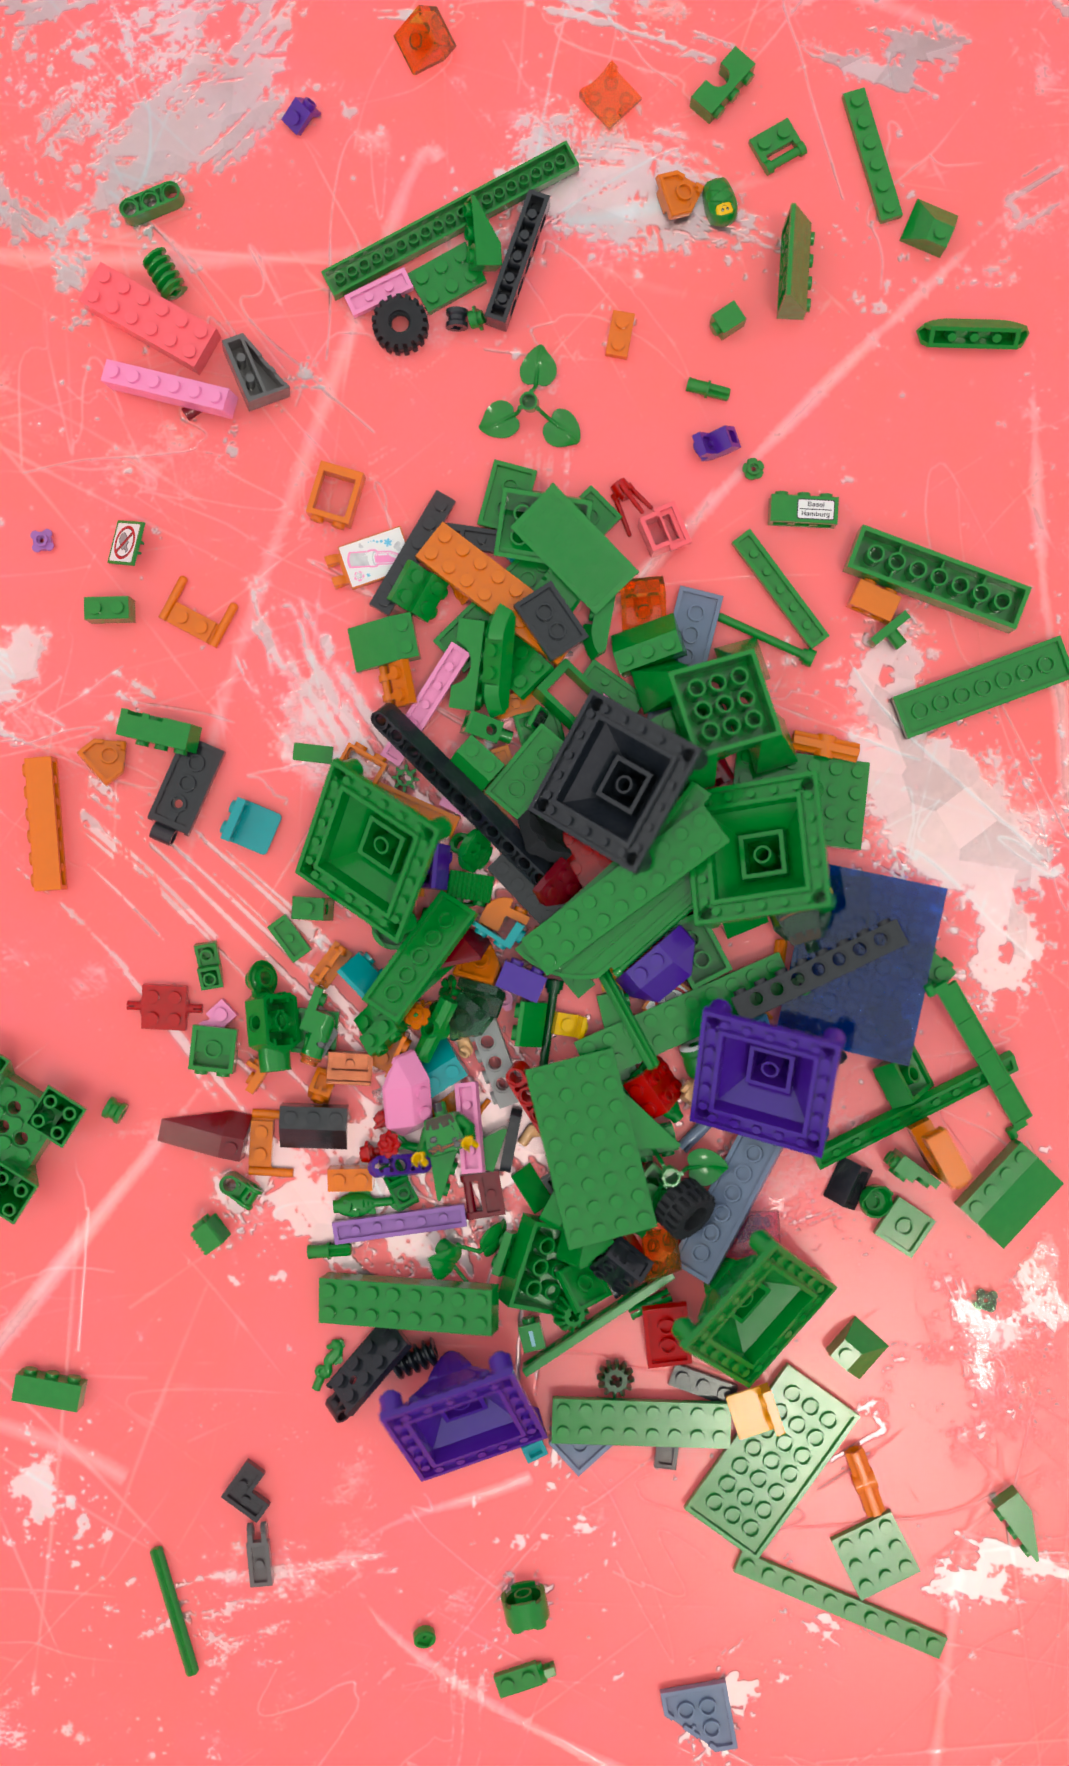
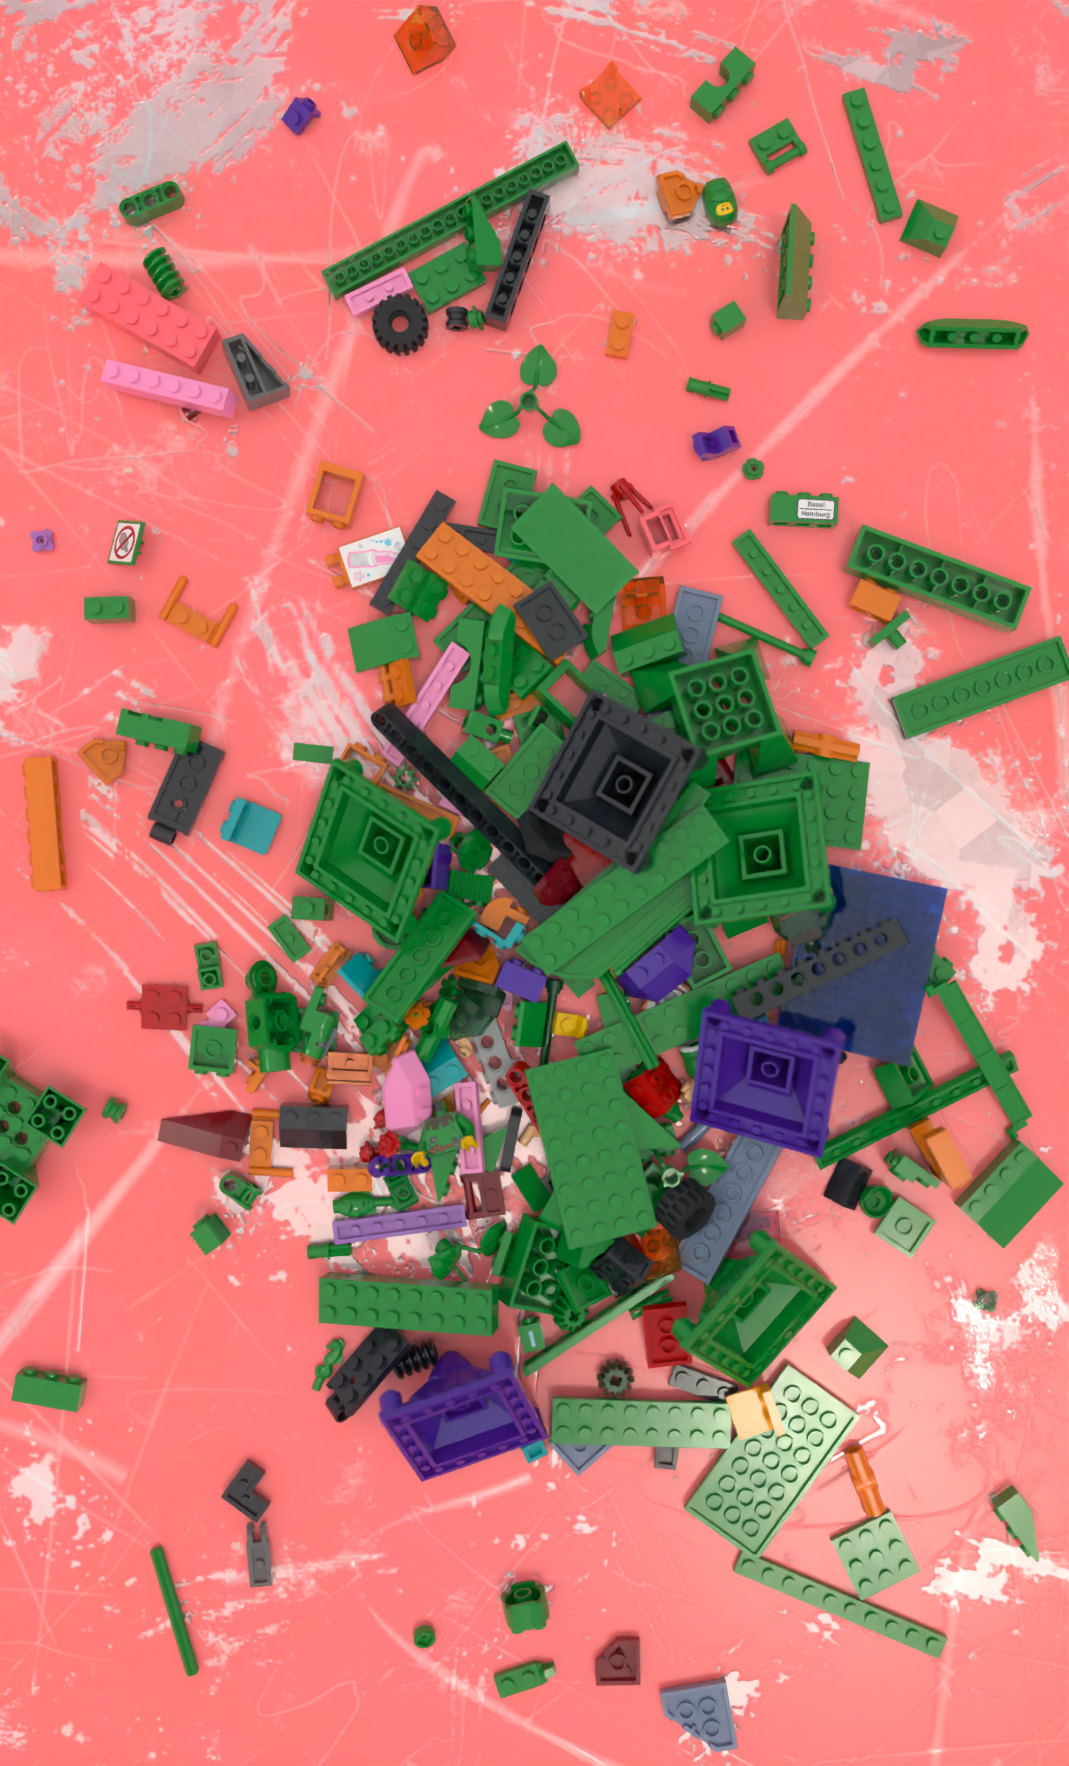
(619, 1663): none -> dark red plate

